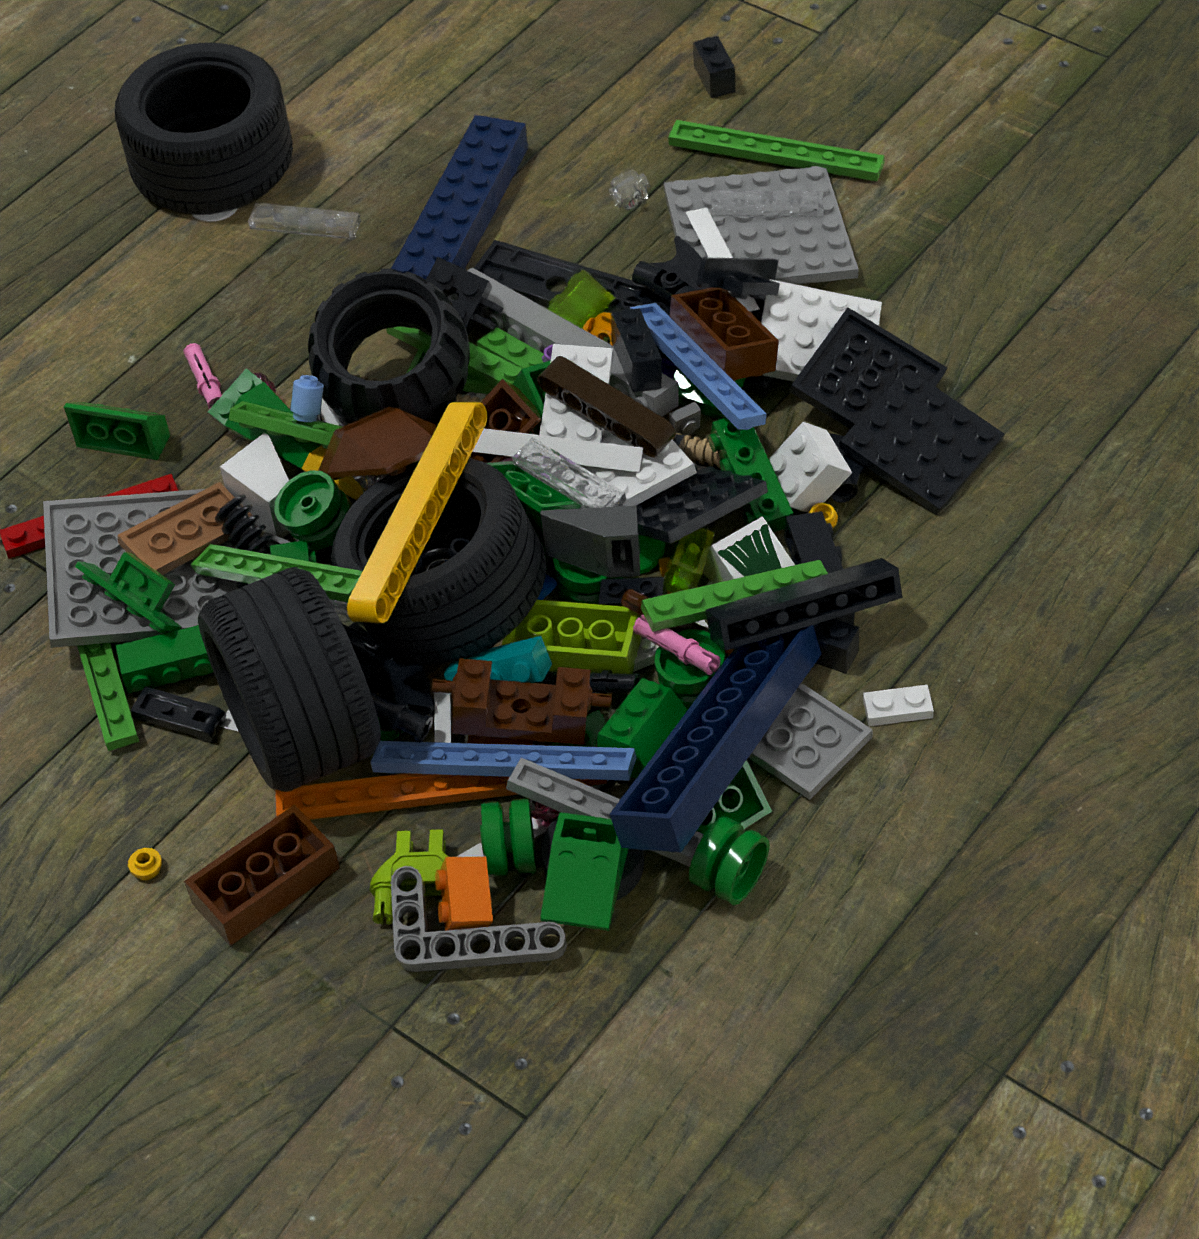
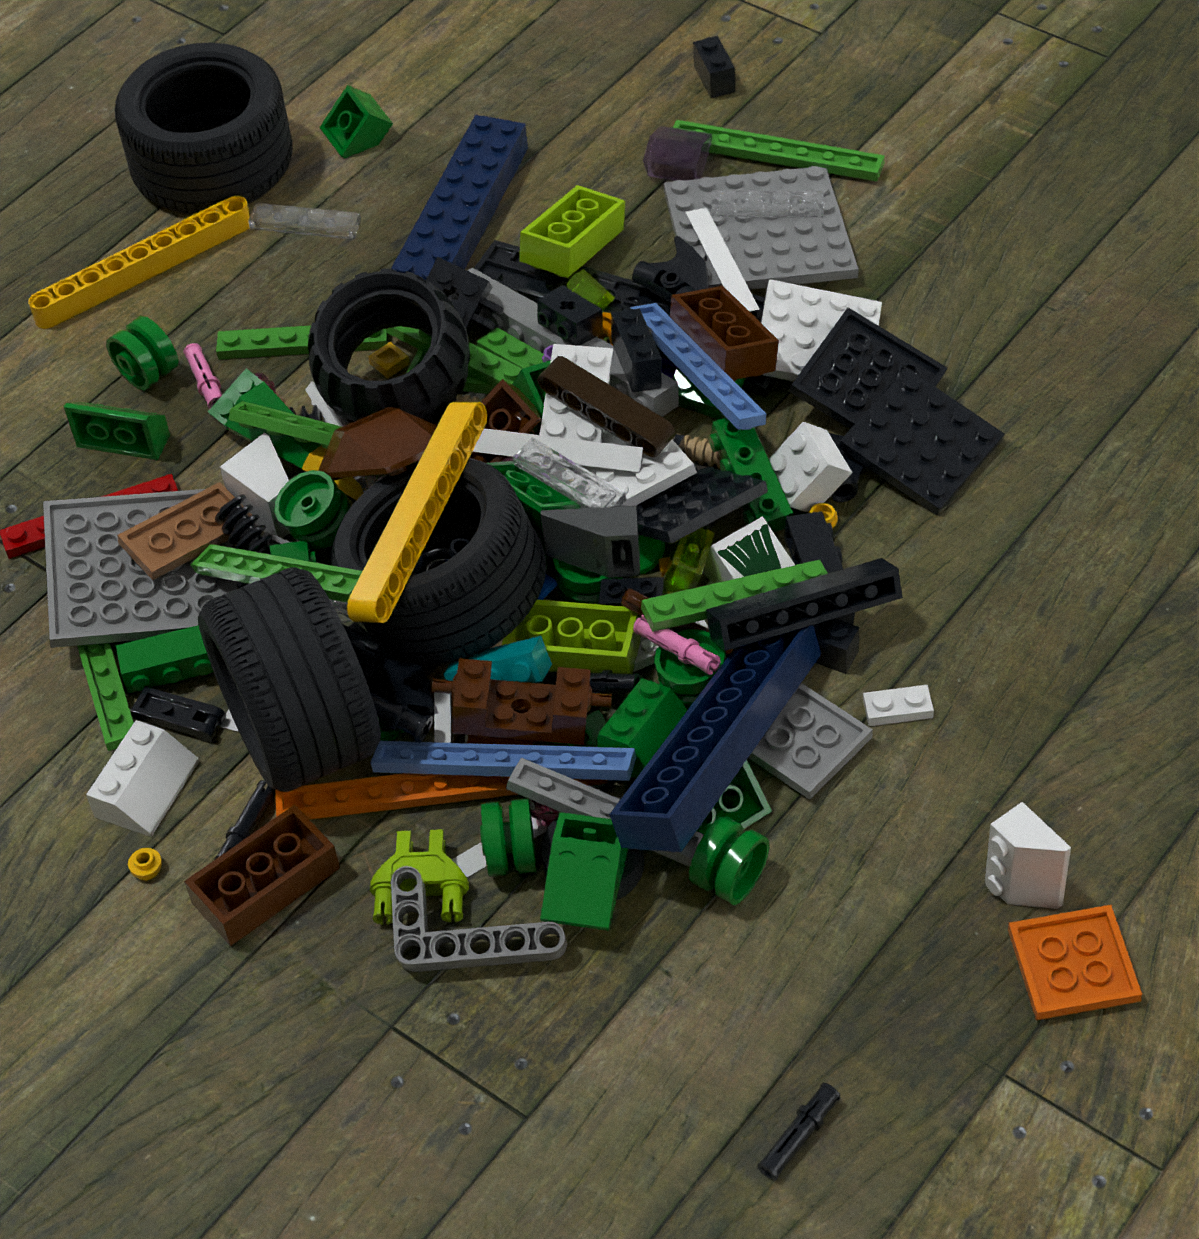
(137, 586): green bracket -> none
(139, 262): none -> yellow beam
(141, 779): none -> white slope
(142, 352): none -> green wheel
(249, 817): none -> black pin
(278, 342): none -> bright green plate
(306, 398): light blue brick -> none
(355, 123): none -> green slope
(389, 360): none -> yellow plate
(464, 893): orange brick -> none
(569, 316): none -> black brick
(572, 231): none -> lime brick
(629, 189): clear head -> none
(676, 153): none -> clear purple slope
(686, 419): light grey plate -> none
(740, 276): black bracket -> none
(808, 1119): none -> black pin
(1026, 860): none -> white slope
(1074, 962): none -> orange plate

